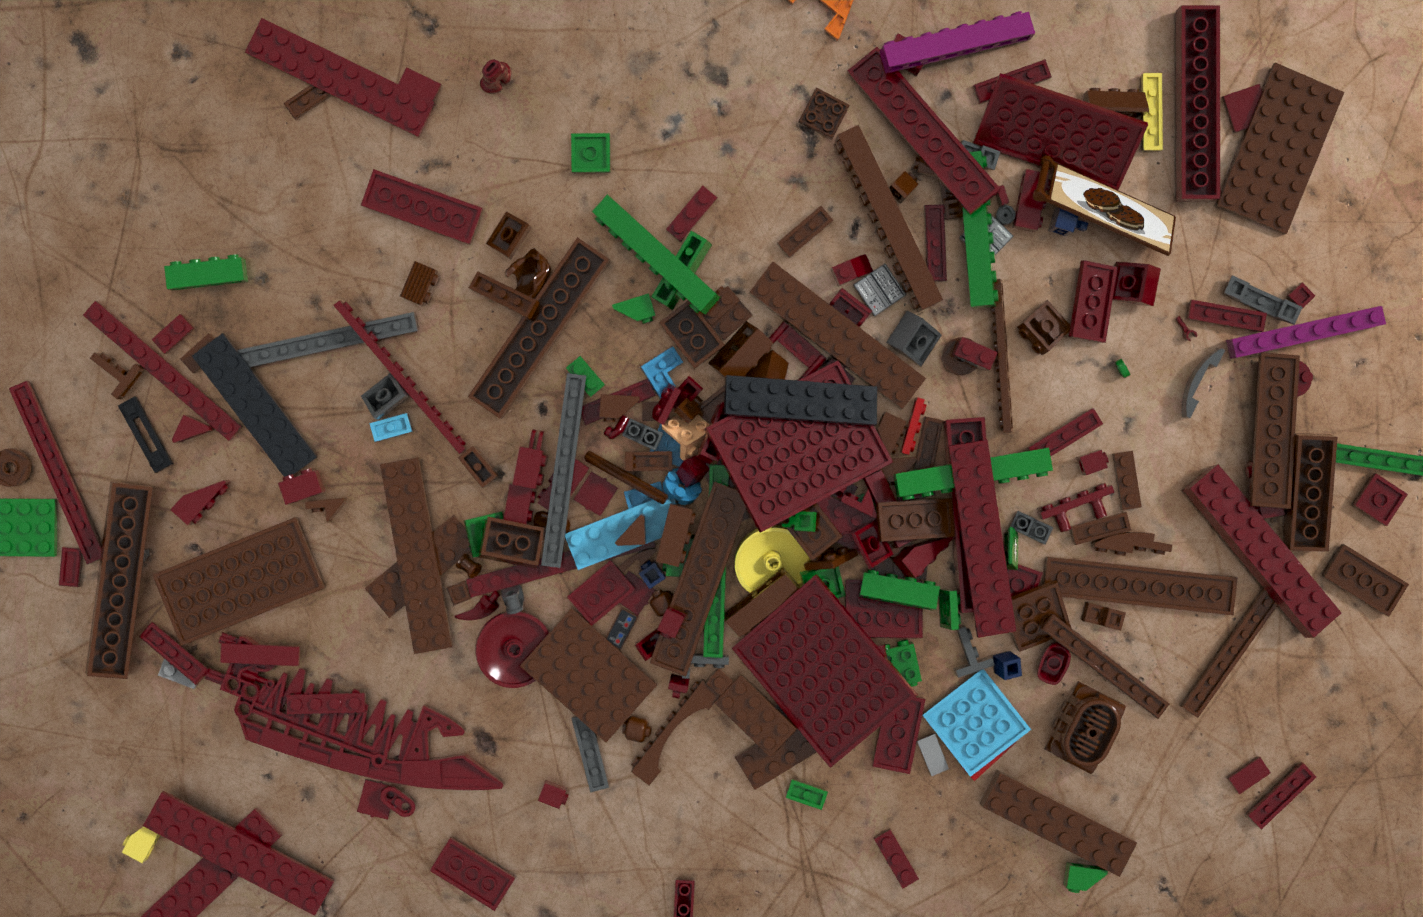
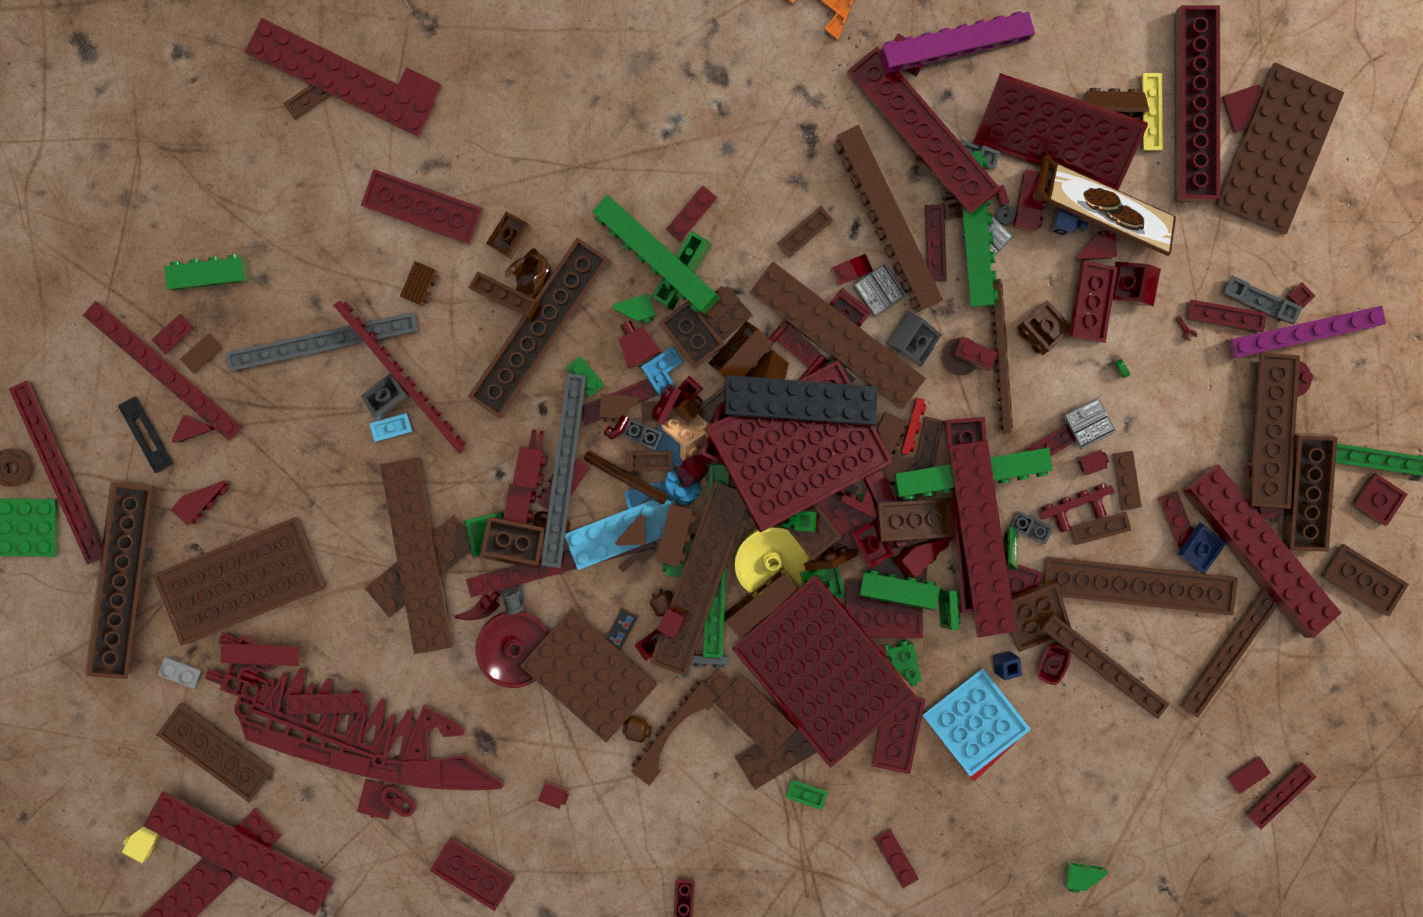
(70, 567): dark red tile -> none
(119, 373): reddish brown bracket -> none
(174, 653): dark red tile -> none
(214, 752): none -> reddish brown plate
(254, 405): black plate -> none
(302, 486): dark red brick -> none
(331, 506): reddish brown slope -> none
(459, 593): reddish brown tile -> none
(468, 566): reddish brown bush -> none
(478, 466): reddish brown brick -> none
(493, 73): dark red piece -> none
(590, 152): green plate -> none
(590, 756): dark grey plate -> none
(595, 493): dark red piece -> none
(601, 592): dark red plate -> none
(637, 345): none -> dark red torso
(639, 597): dark red piece -> none
(651, 573): dark blue brick -> none
(678, 685): dark red tile -> none
(823, 113): reddish brown tile -> none
(903, 186): reddish brown slope -> none
(932, 755): light grey slope -> none
(971, 654): dark grey bracket -> none
(1032, 74): dark red tile -> none
(1058, 823): reddish brown brick -> none
(1086, 728): reddish brown brick -> none
(1089, 423): none -> light grey tile
(1099, 247): none -> dark red slope
(1103, 616): reddish brown slope -> none
(1125, 541): reddish brown slope -> none
(1176, 518): none -> dark red plate
(1189, 403): dark grey slope -> none
(1201, 548): none -> dark blue plate

